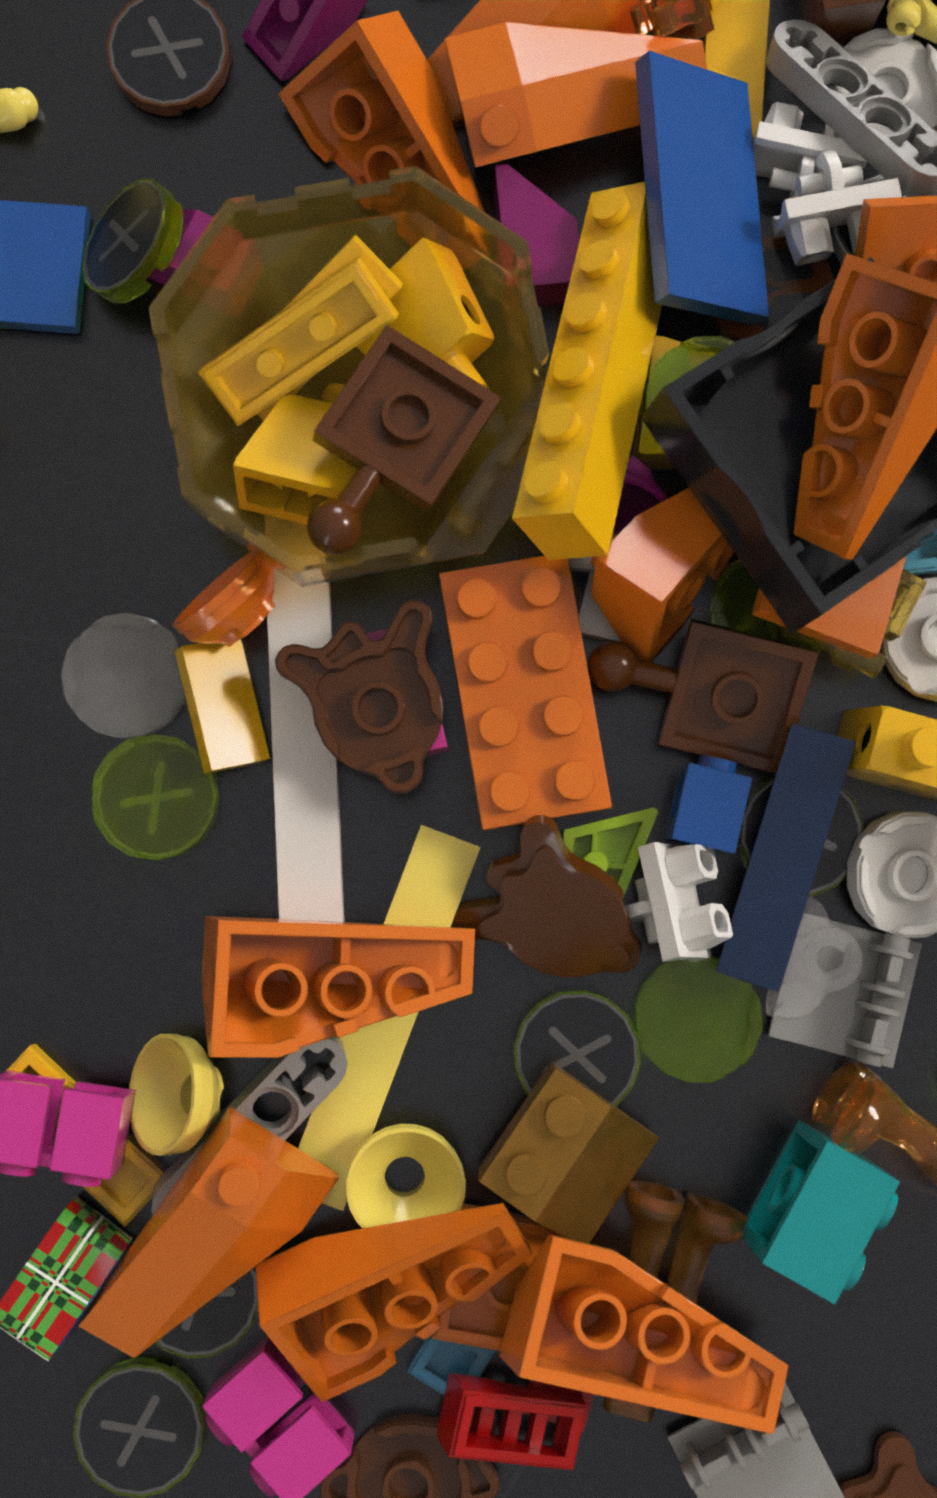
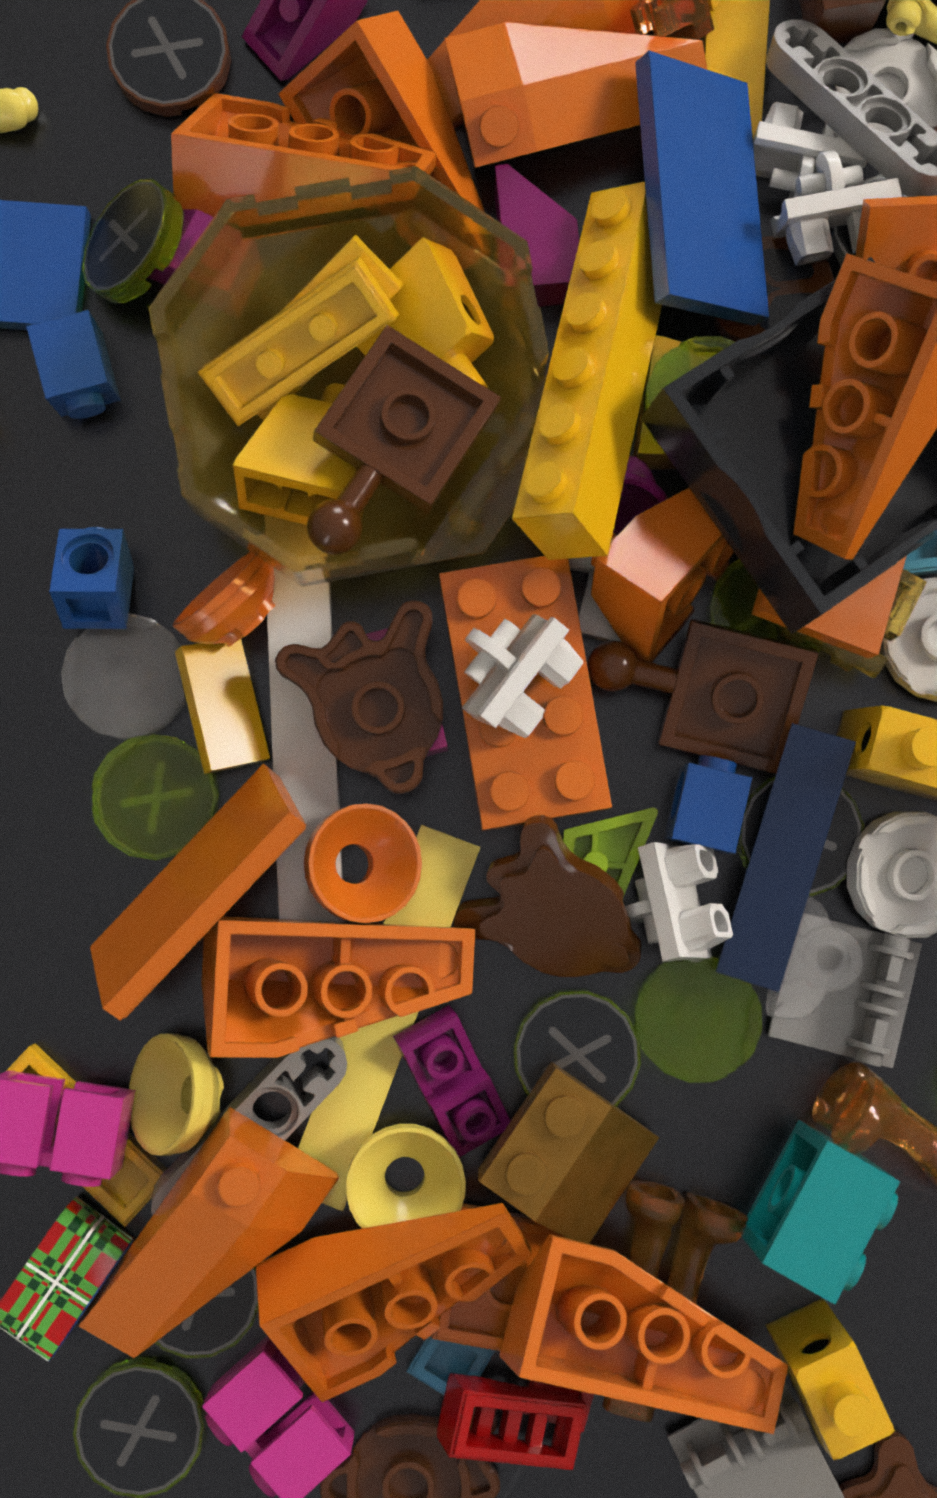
(74, 365): none -> blue brick
(92, 578): none -> blue brick
(194, 891): none -> orange tile
(254, 148): none -> orange wedge
(391, 856): none -> orange piece
(452, 1080): none -> magenta slope
(509, 664): none -> white hips
(832, 1382): none -> yellow torso

